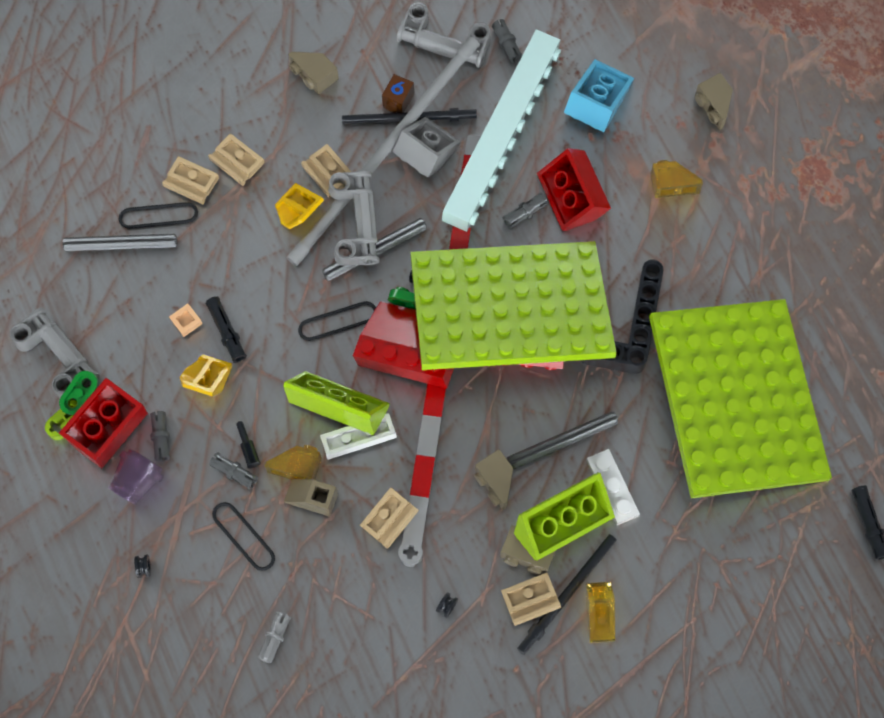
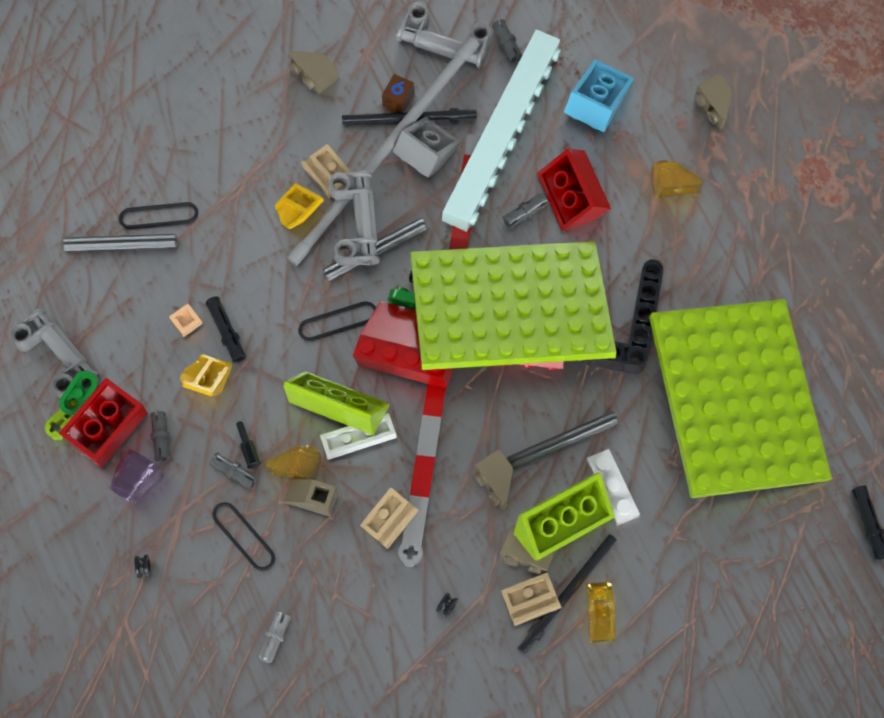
(190, 180): tan plate -> none
(236, 159): tan plate -> none

